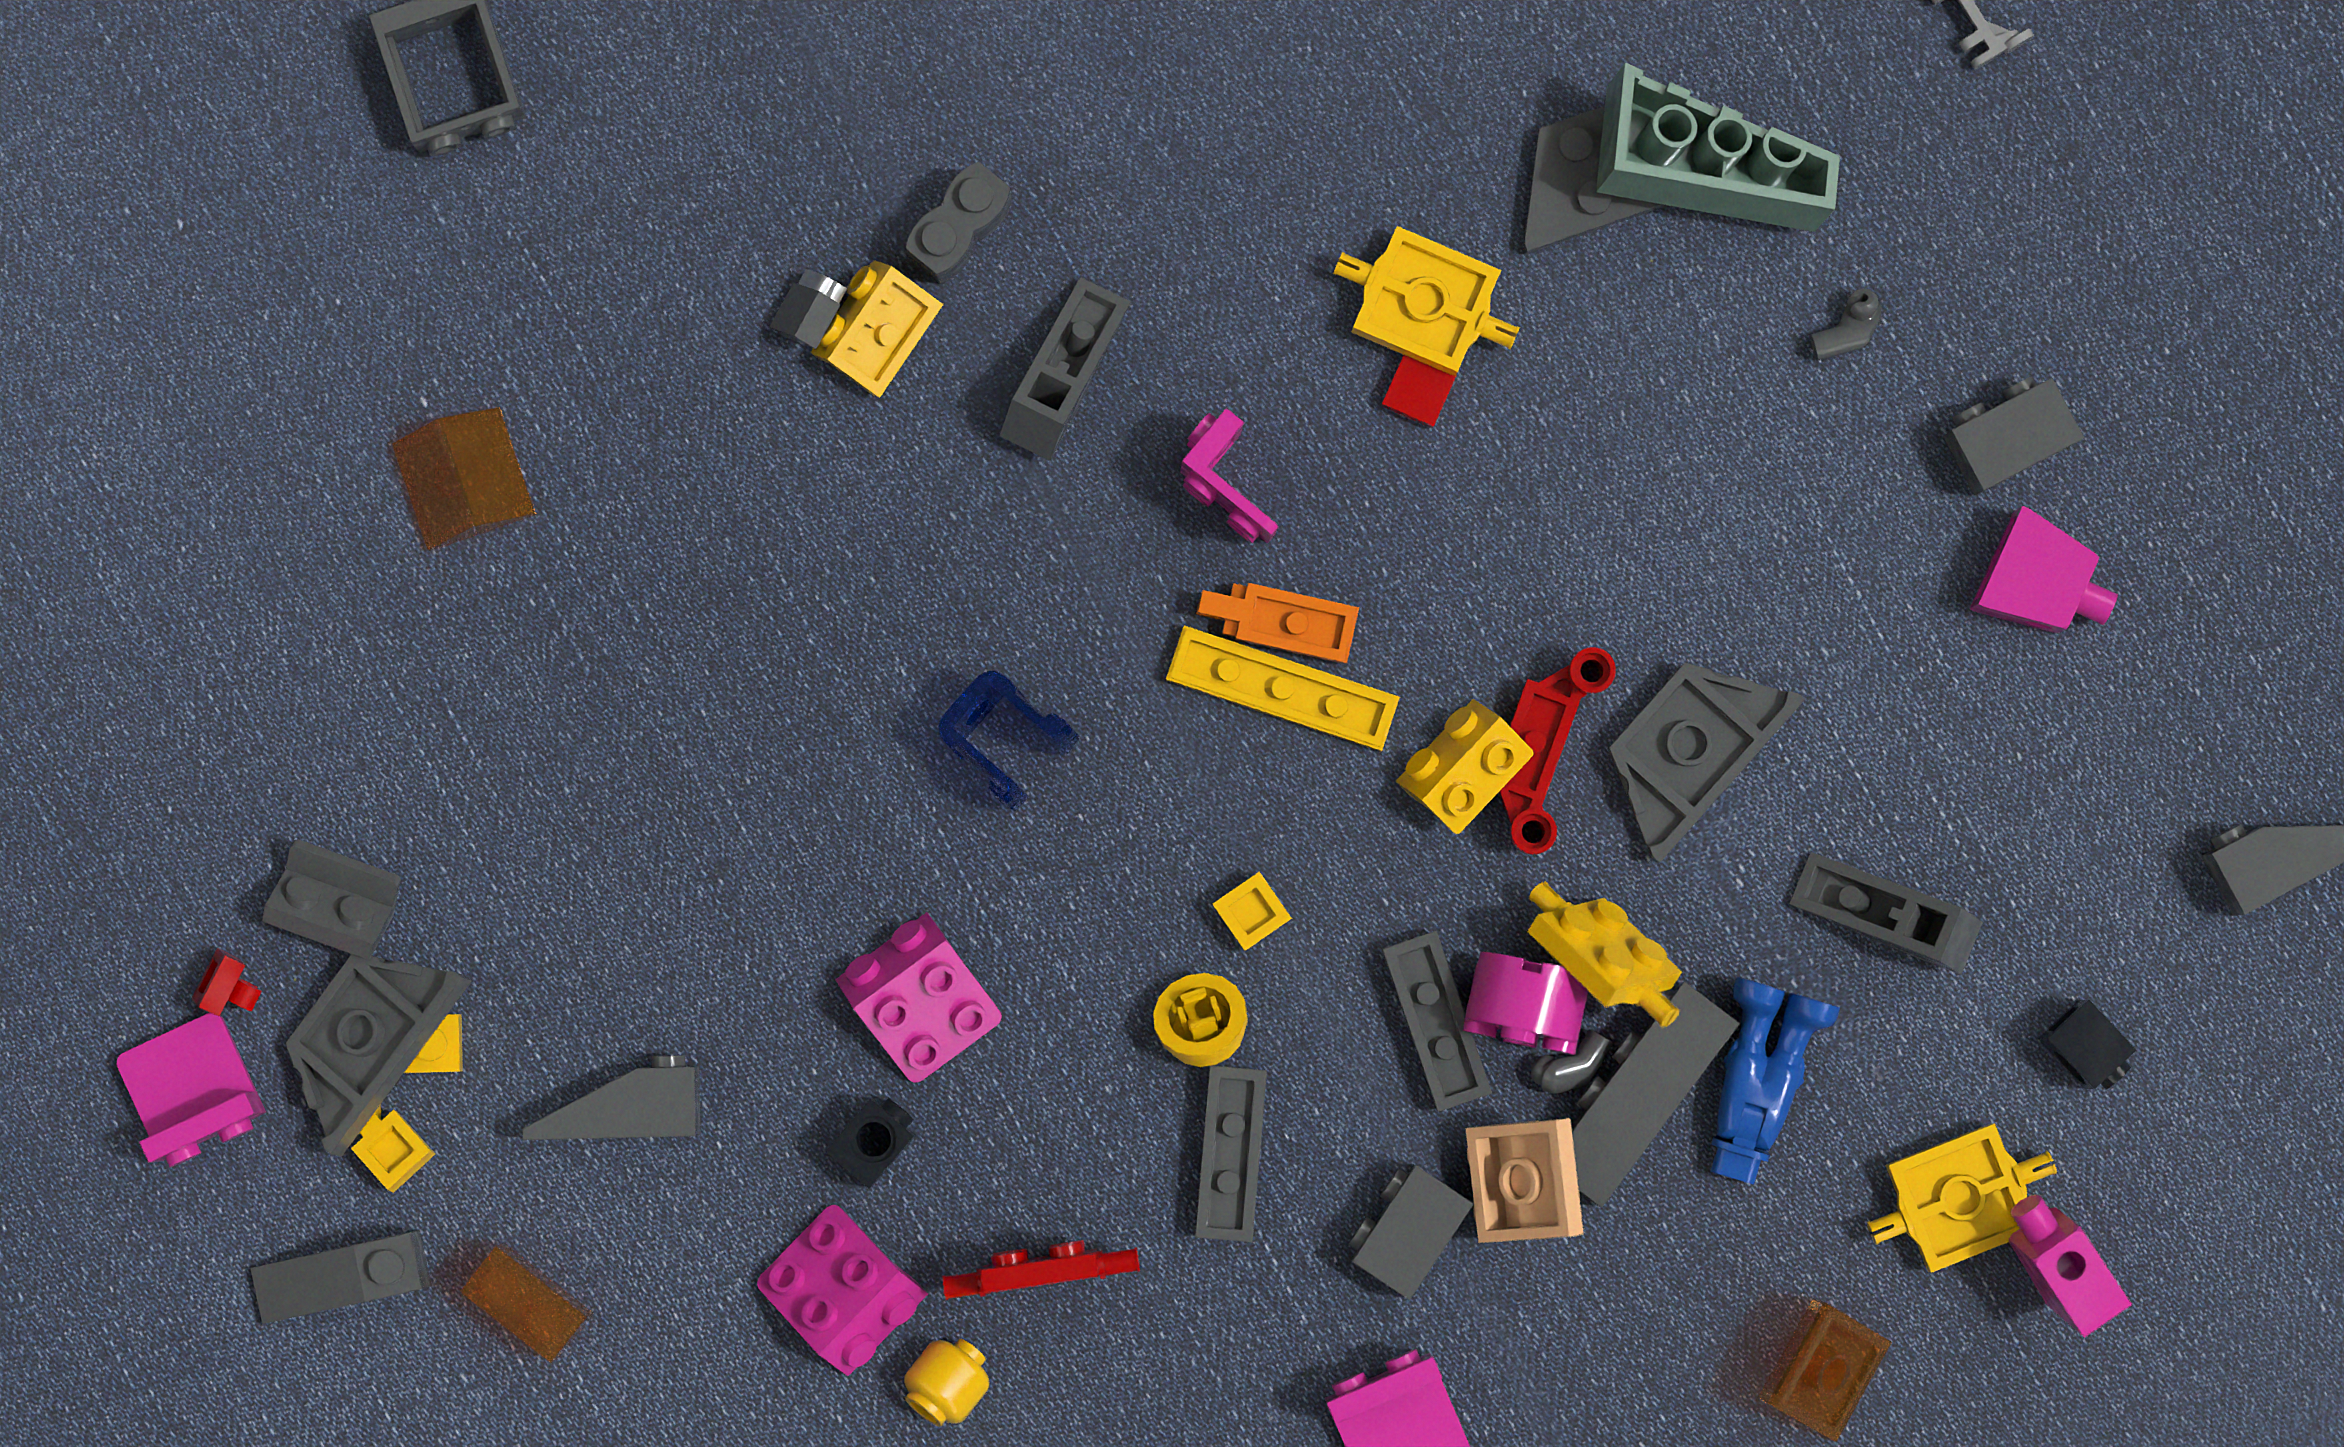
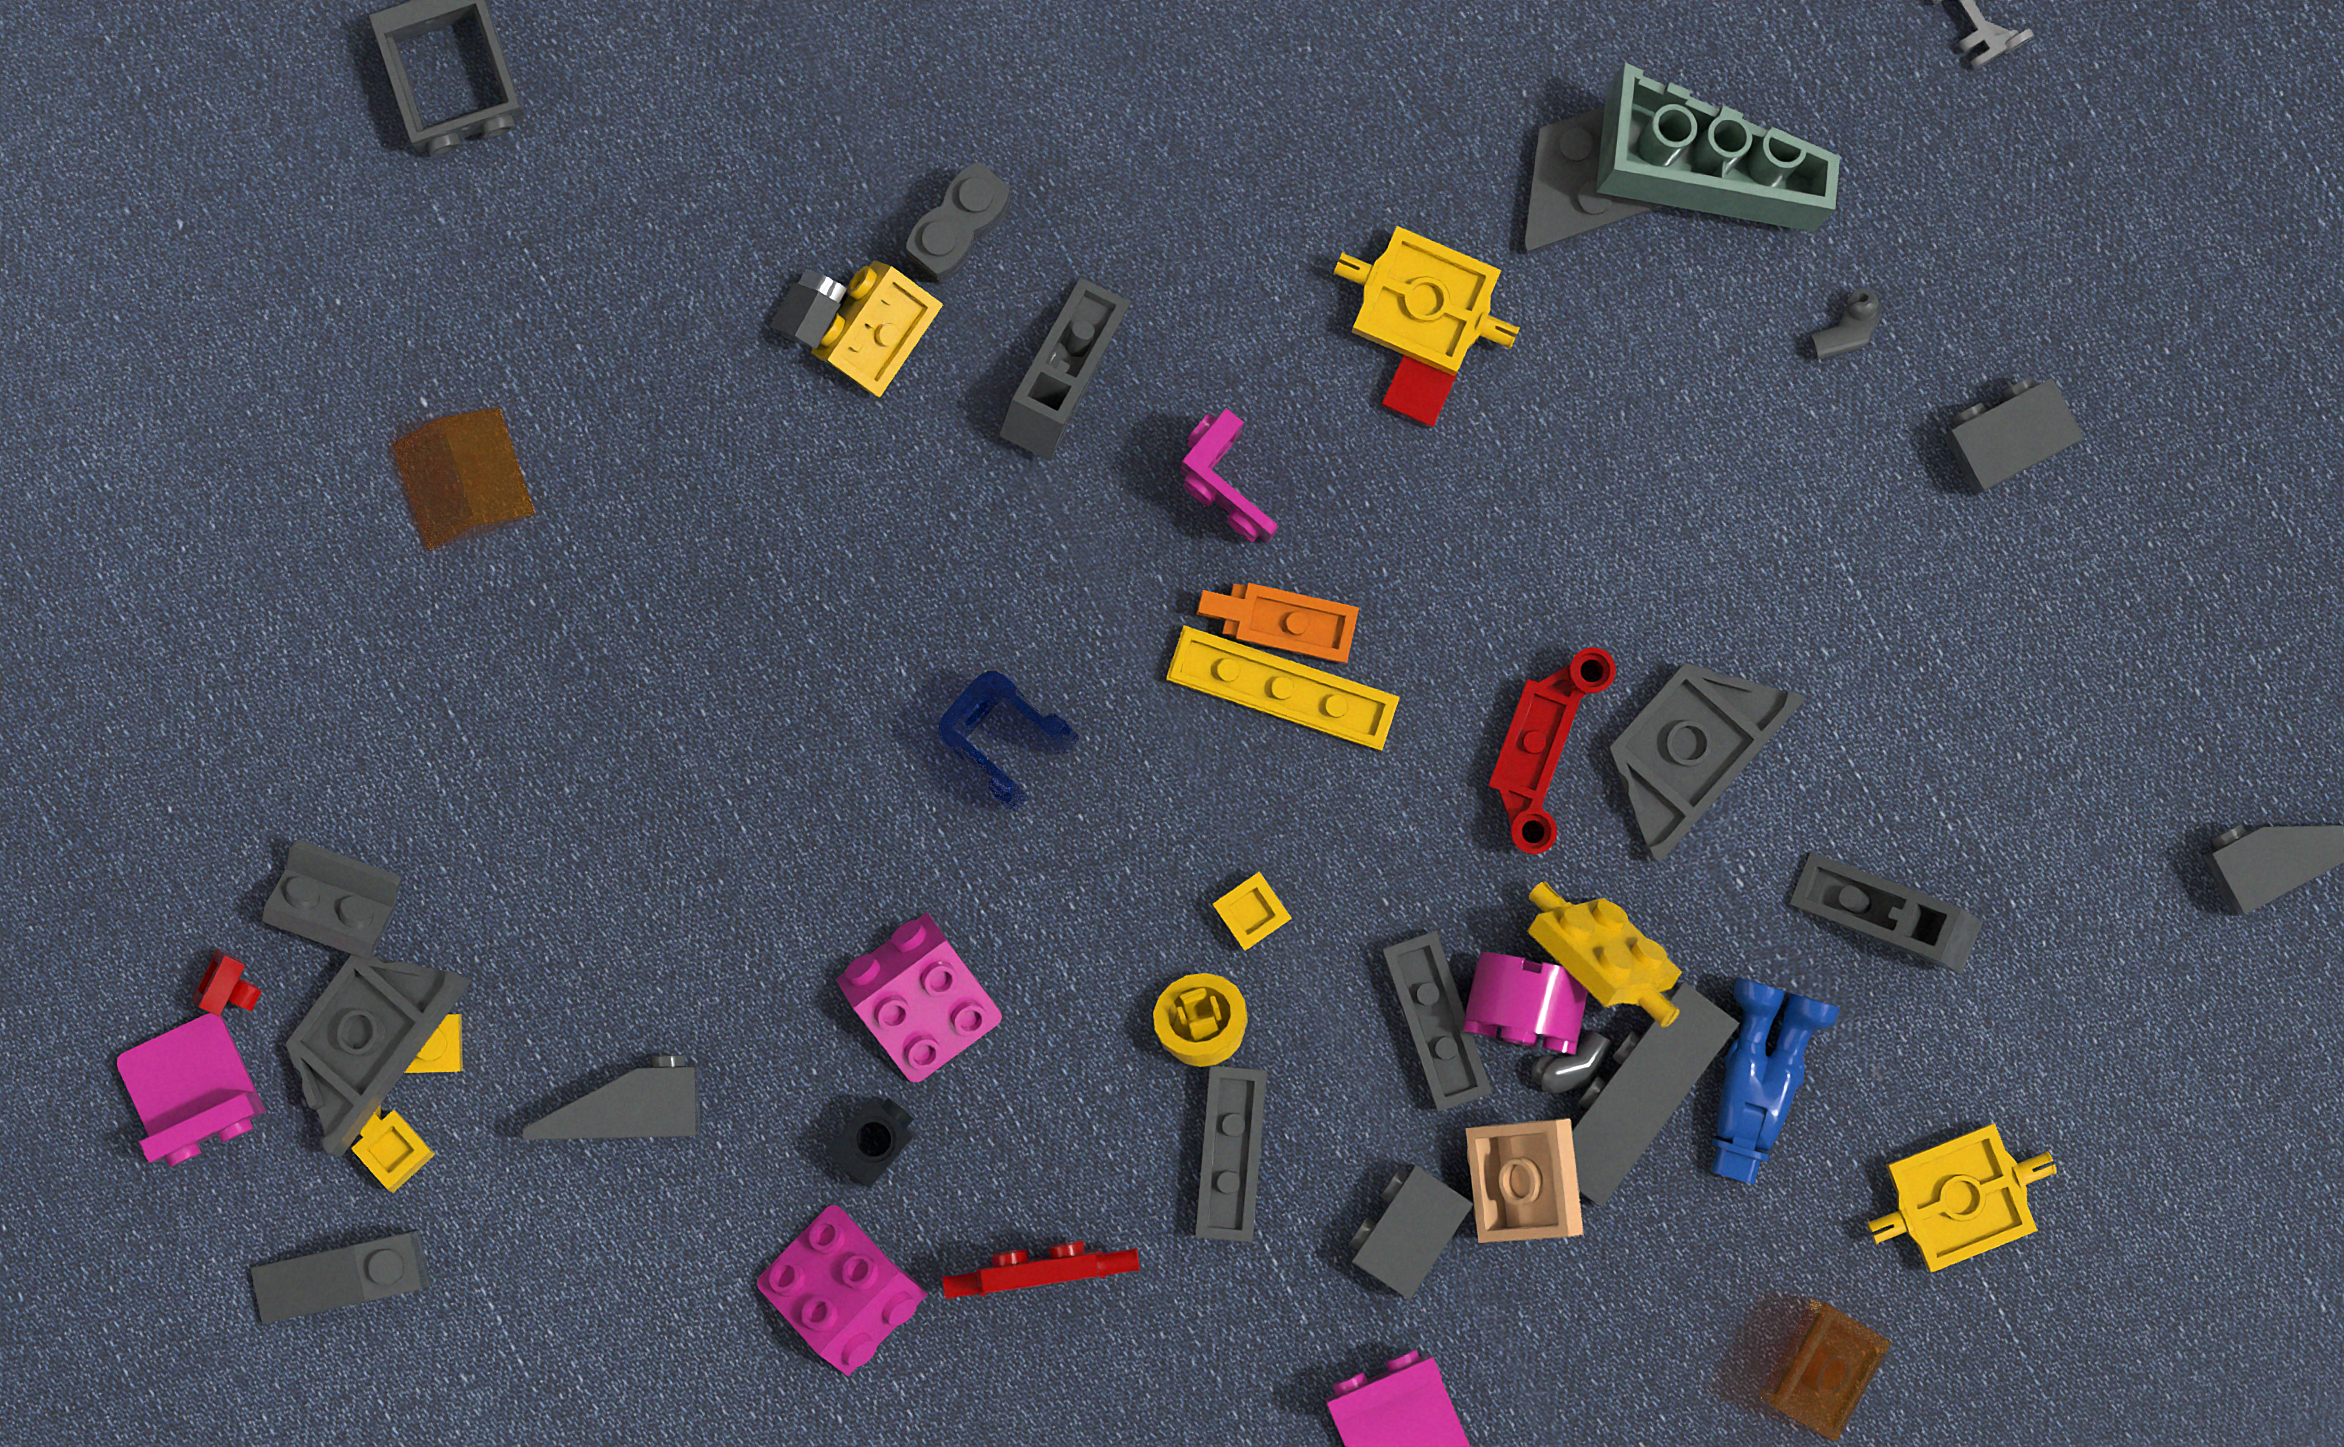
(527, 1302): clear orange brick -> none
(946, 1382): yellow head -> none
(1465, 765): yellow bracket -> none
(2041, 577): dark pink torso -> none
(2065, 1266): dark pink torso -> none
(2089, 1046): black brick -> none

